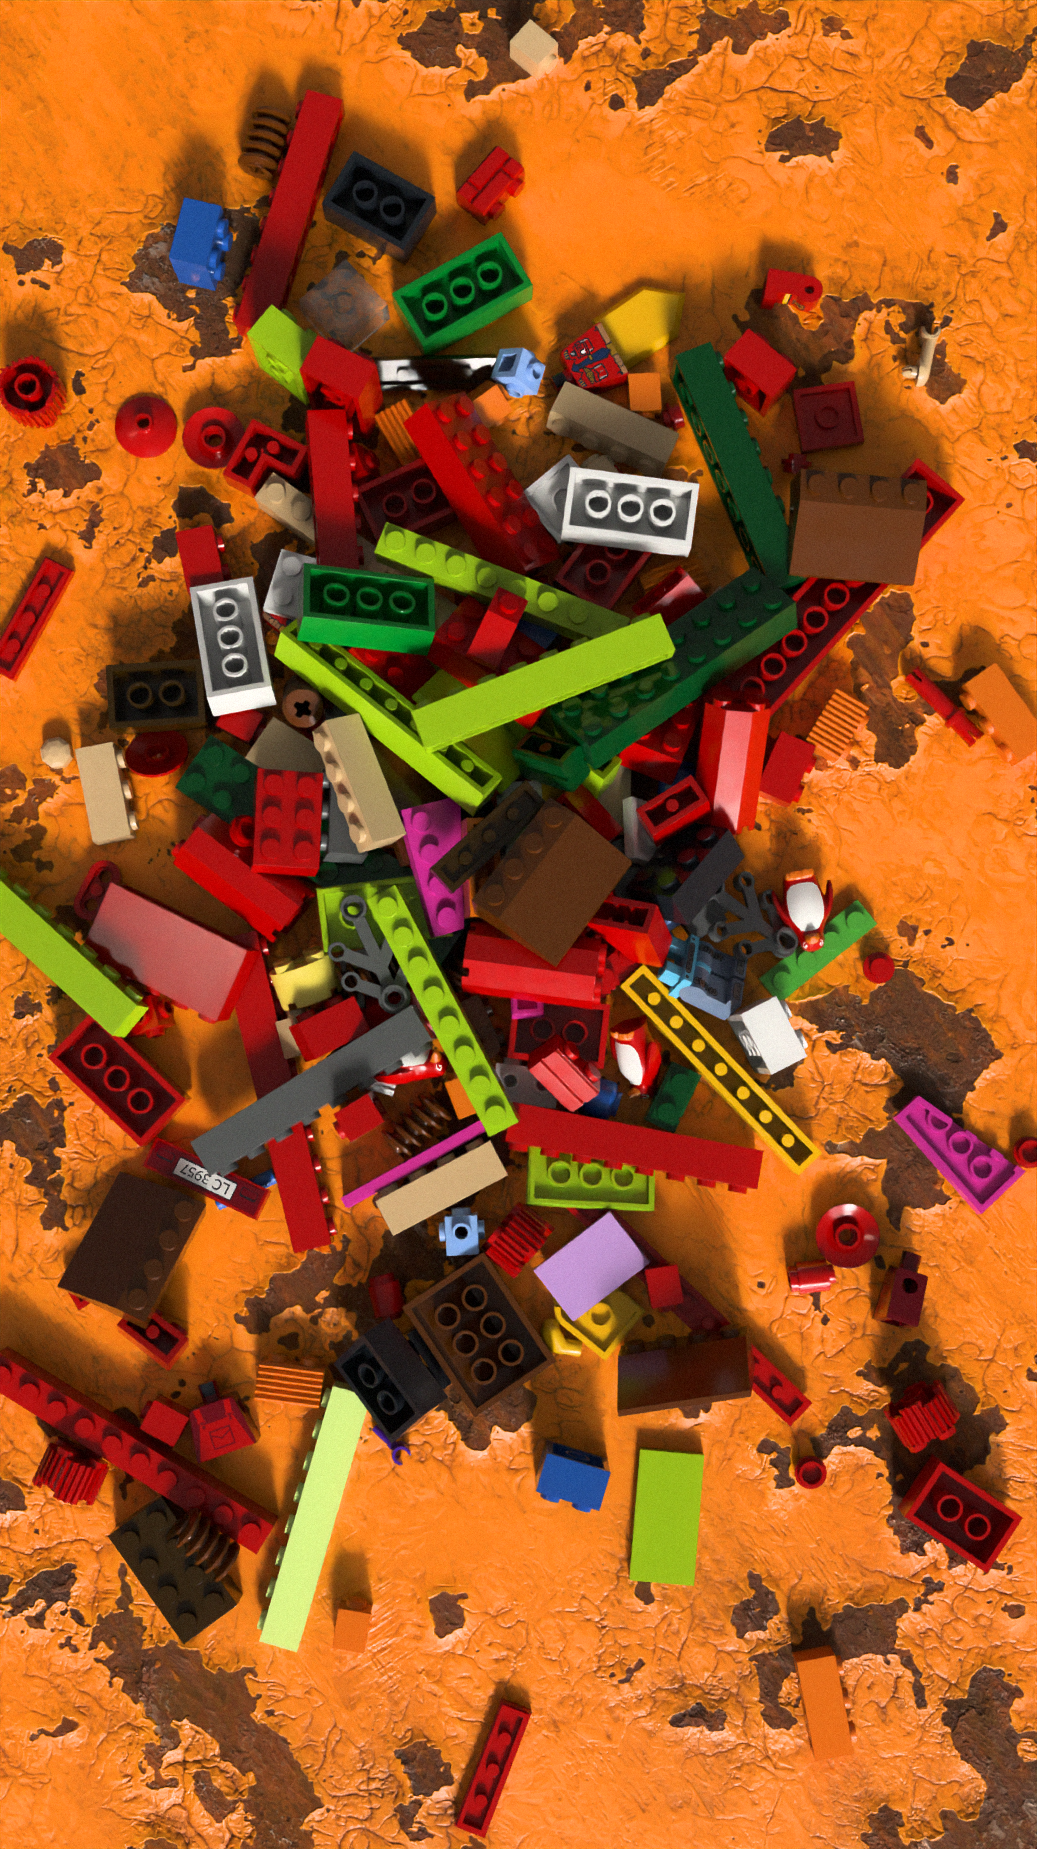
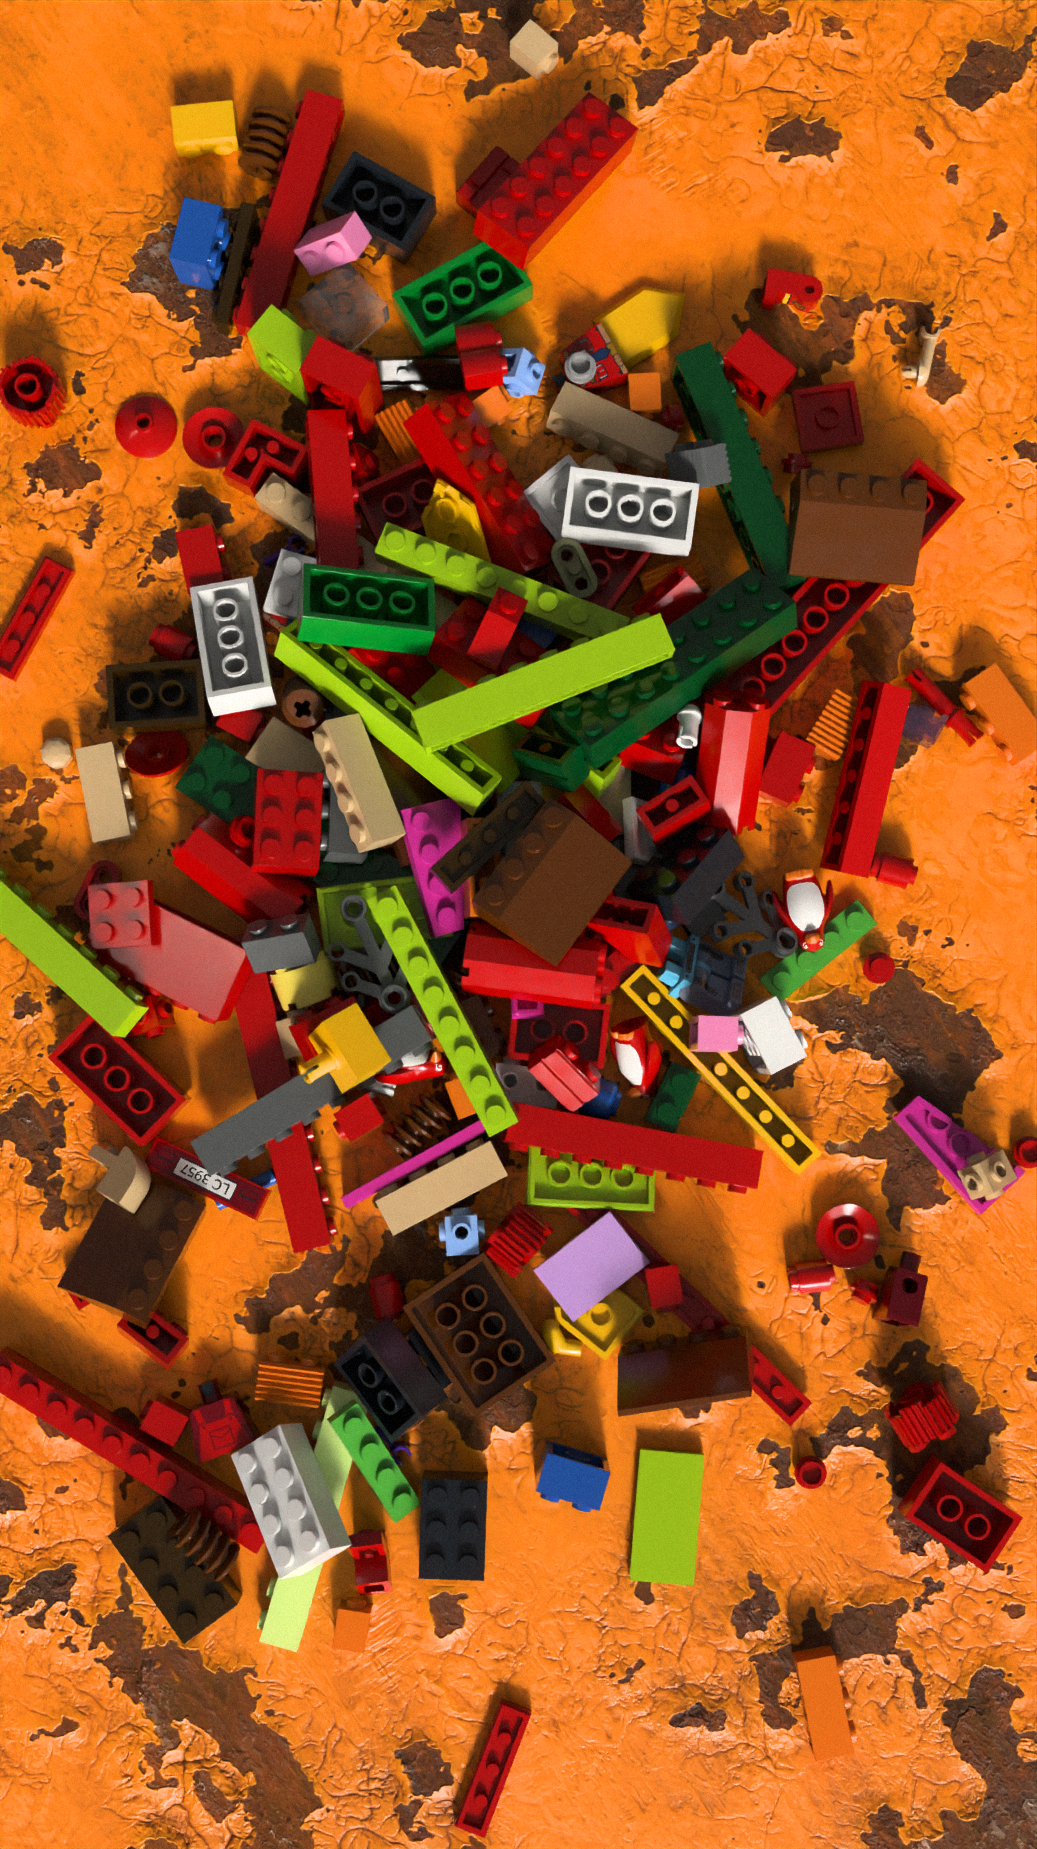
(71, 1472): red brick -> none
(122, 914): none -> red plate
(126, 1178): none -> tan brick
(173, 643): none -> red brick
(205, 128): none -> yellow brick
(237, 256): none -> dark brown plate
(281, 942): none -> dark grey brick
(290, 1500): none -> white brick
(292, 540): none -> dark purple hand
(333, 243): none -> bright pink brick
(345, 1049): none -> yellow brick
(371, 1562): none -> red brick
(374, 1461): none -> bright green plate
(453, 1525): none -> black brick
(454, 521): none -> yellow tile
(479, 355): none -> red brick
(554, 181): none -> red brick
(574, 570): none -> olive plate
(580, 367): none -> light grey plate
(689, 721): none -> white pin
(699, 463): none -> dark grey brick
(715, 1034): none -> bright pink brick
(864, 1291): none -> red plate
(865, 778): none -> red brick
(893, 869): none -> red brick
(922, 725): none -> brick
(986, 1175): none -> tan brick

